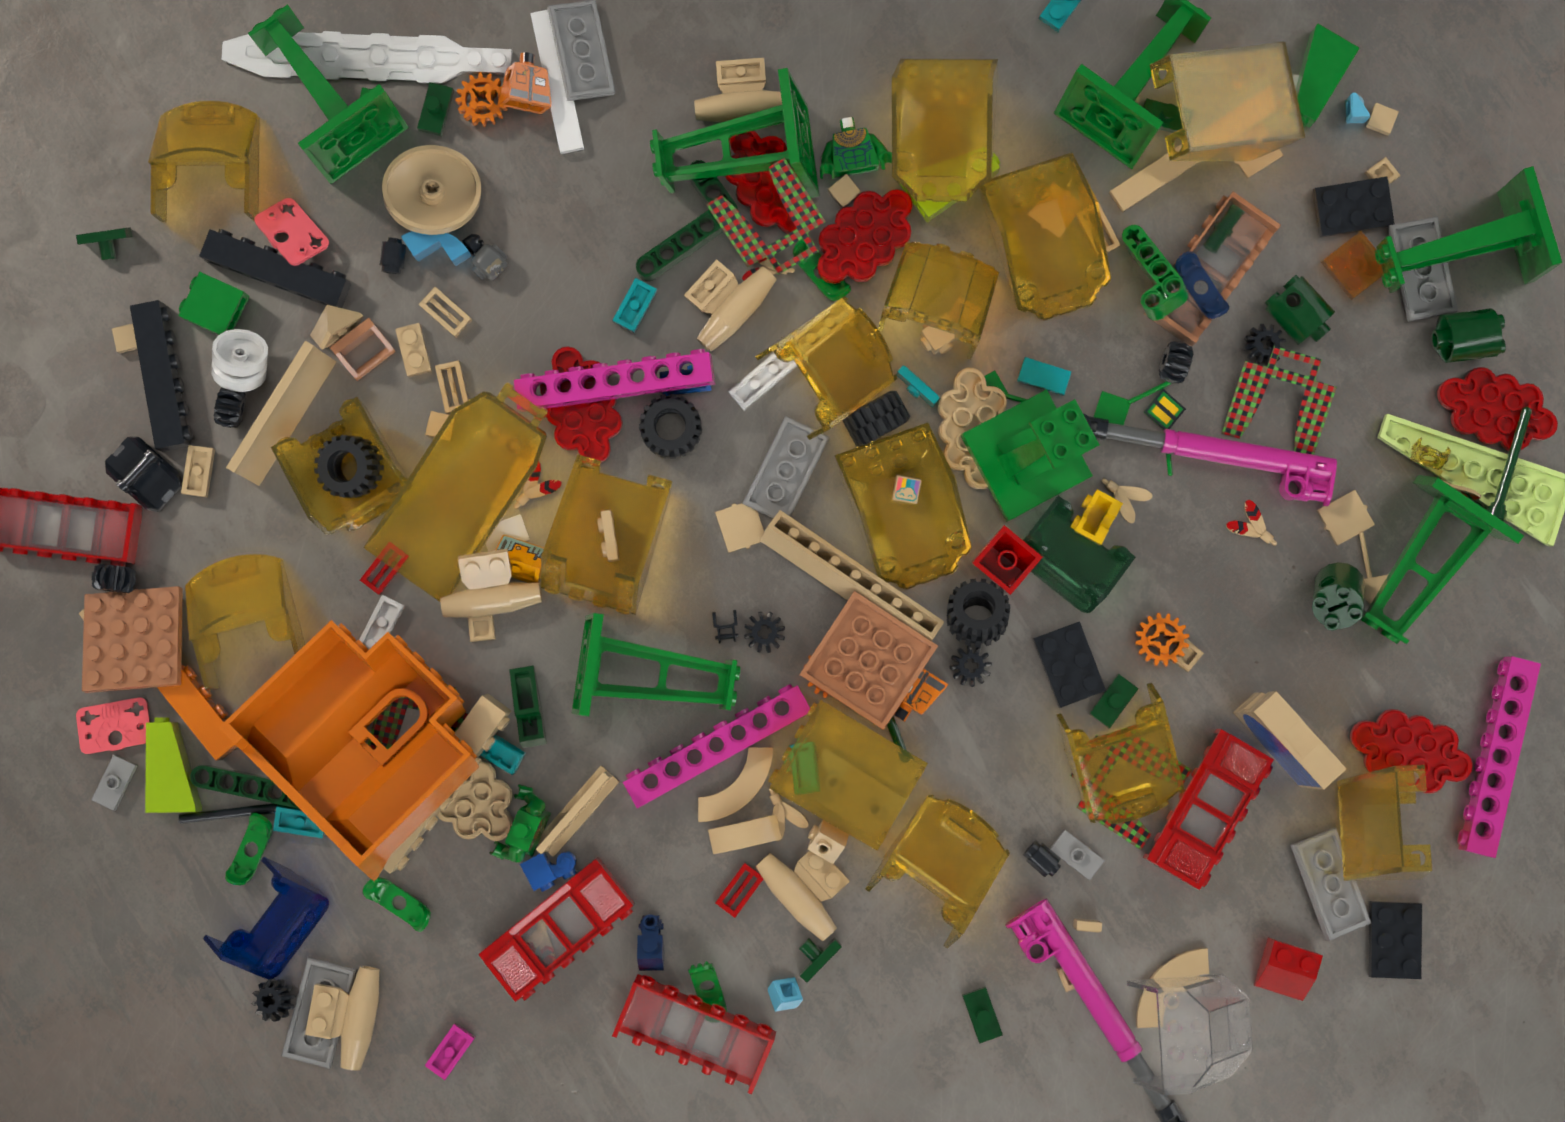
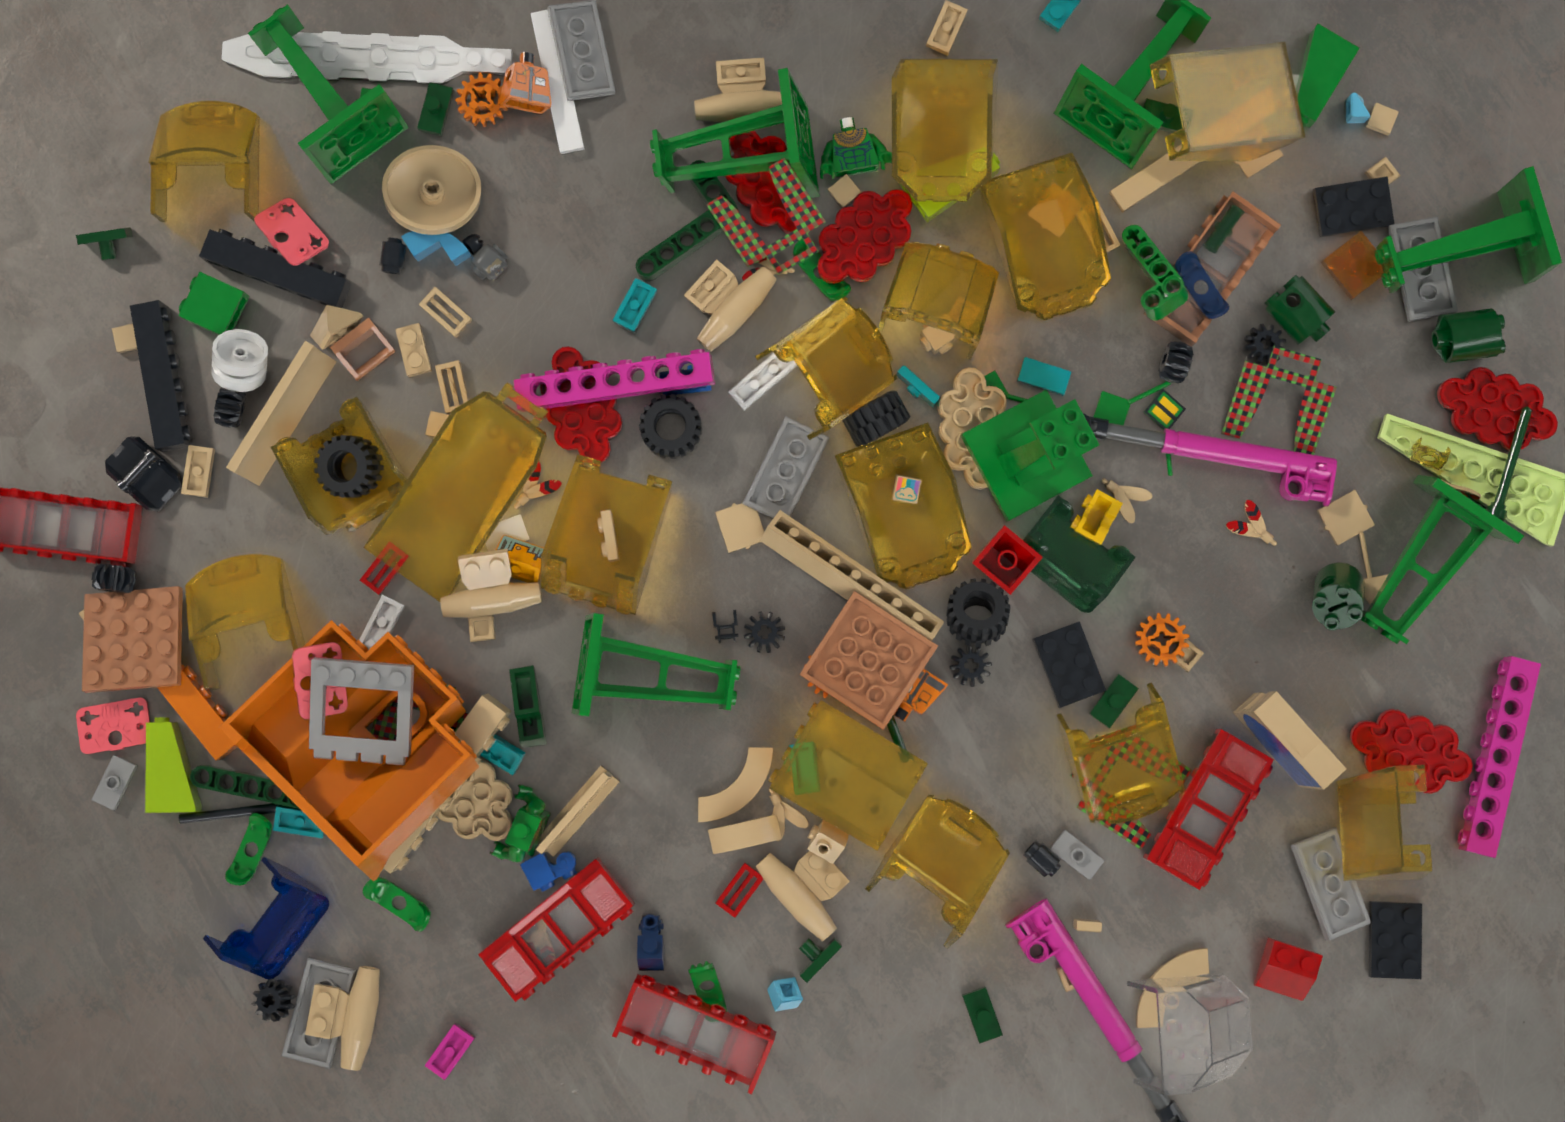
(302, 668): none -> coral axle
(368, 676): none -> light grey hinge
(642, 794): dark pink brick -> none
(946, 27): none -> tan plate

